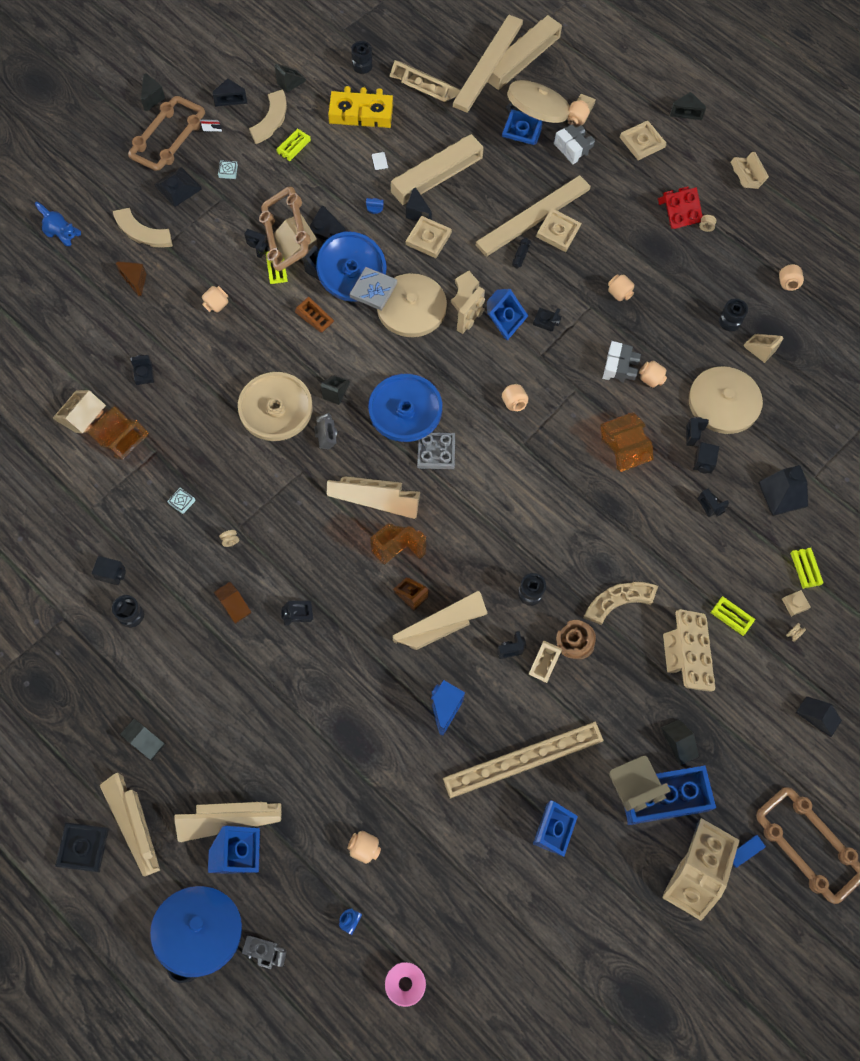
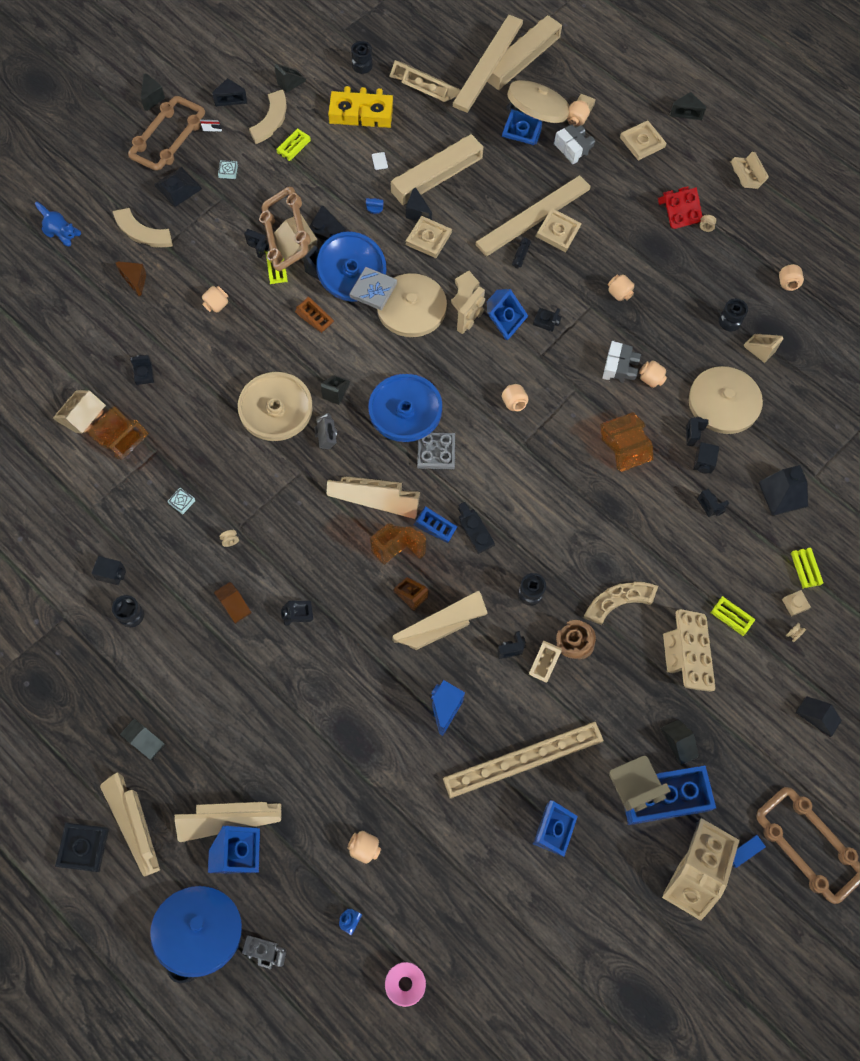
(419, 523): none -> blue slope
(475, 529): none -> black hinge

